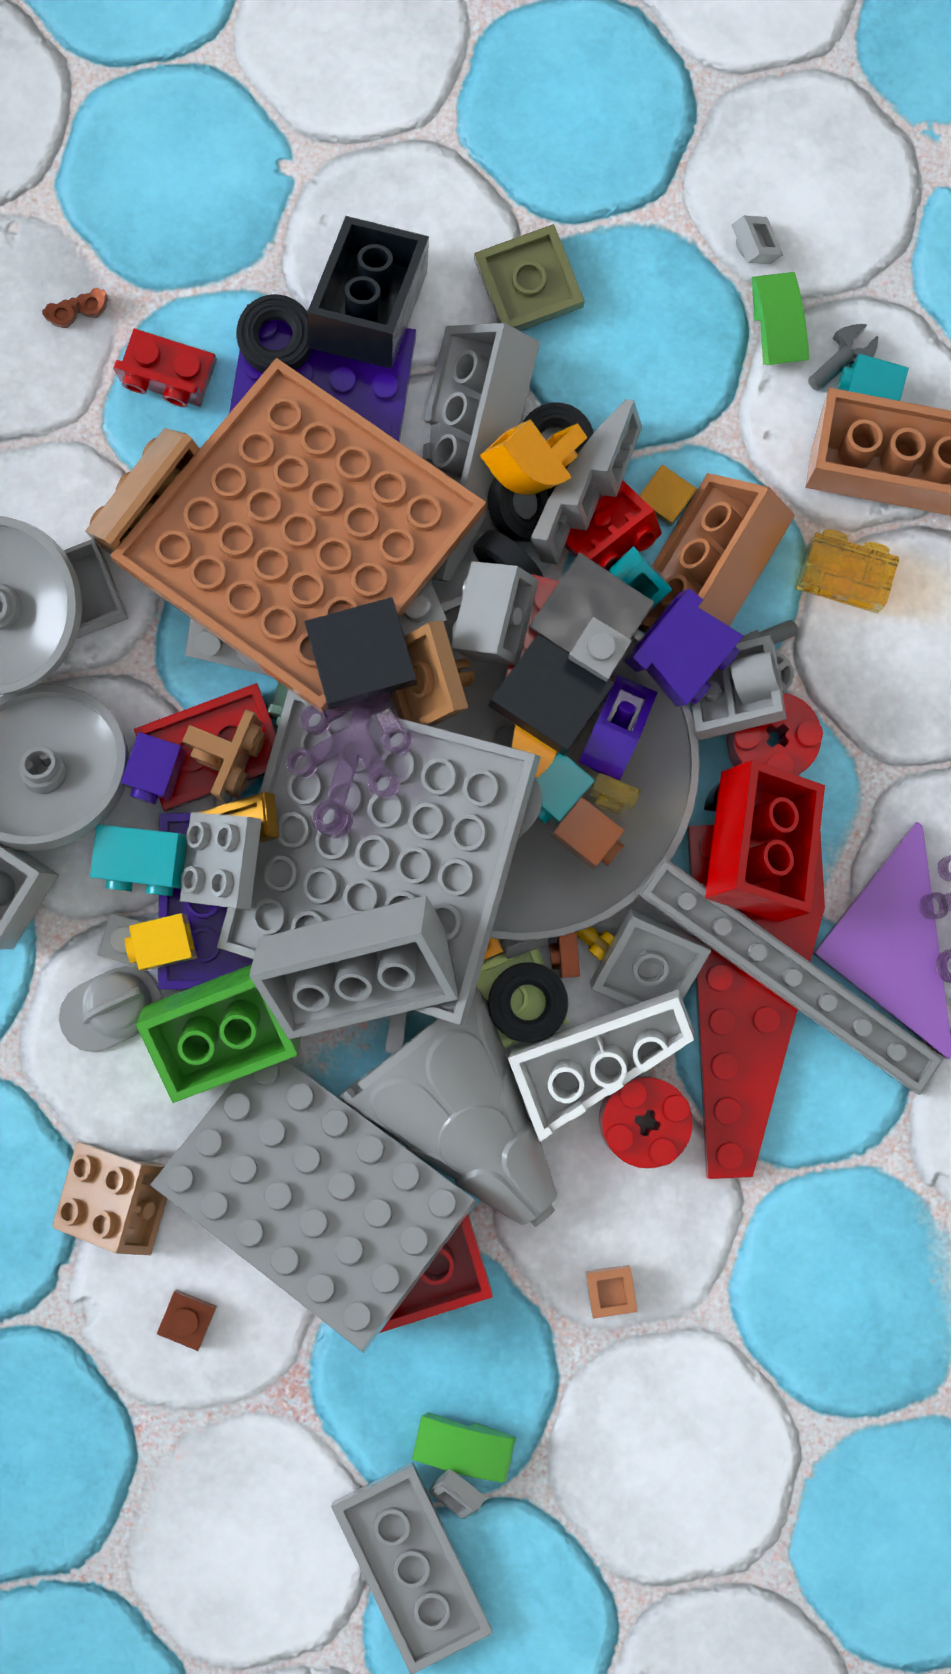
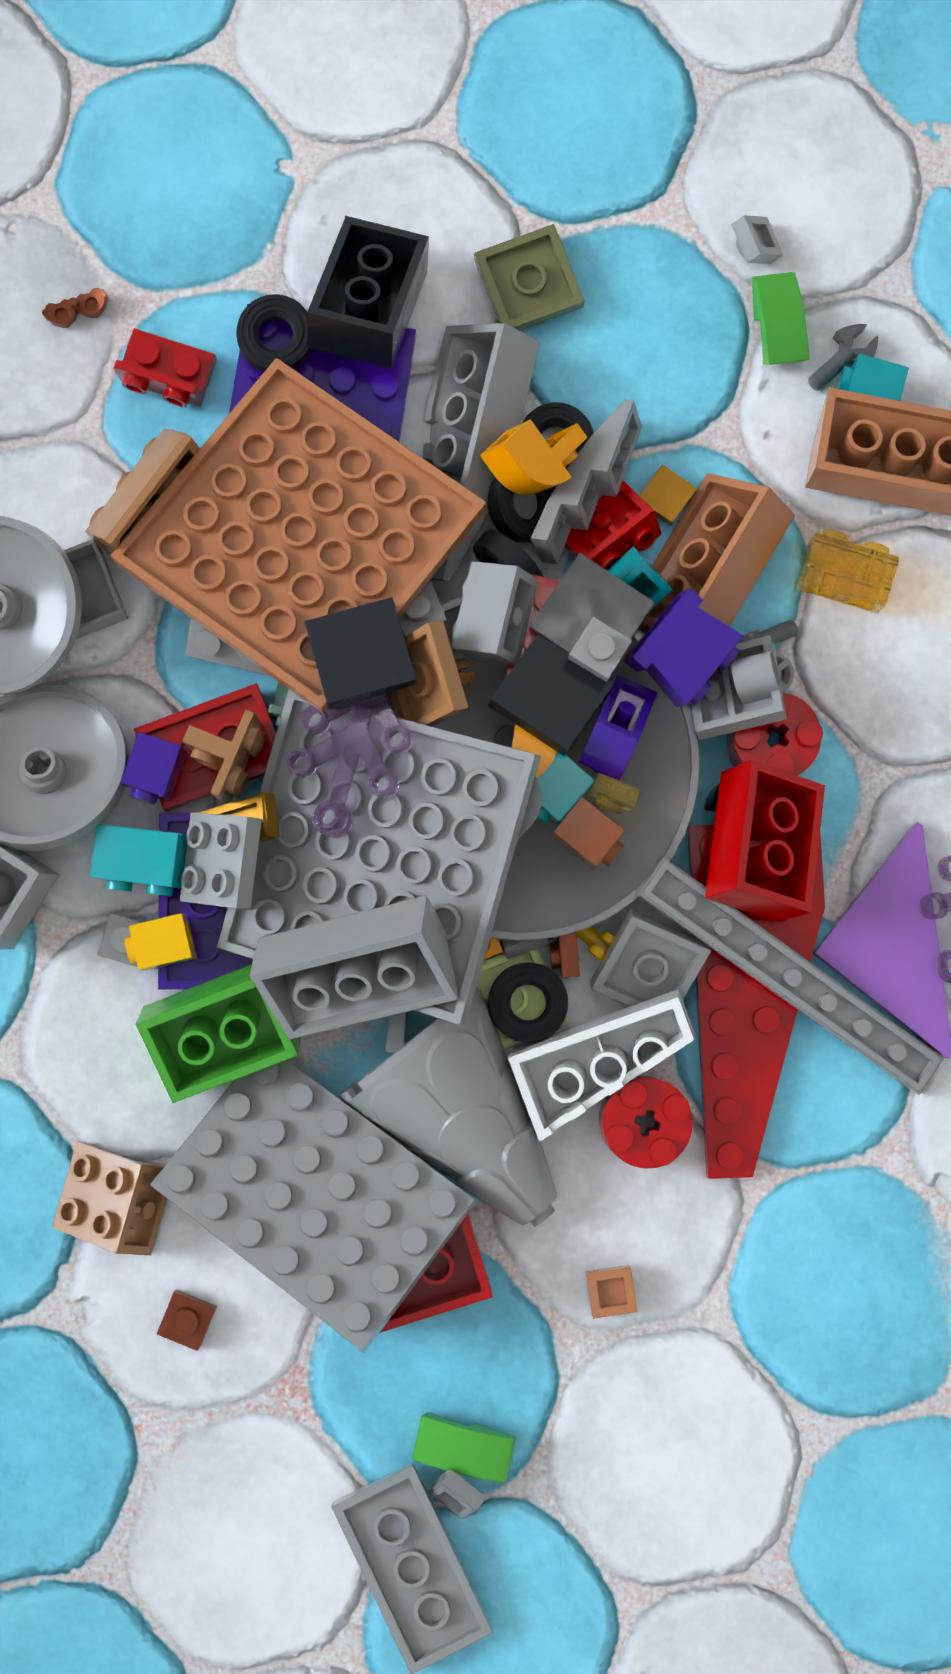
(107, 1008): light grey piece -> none

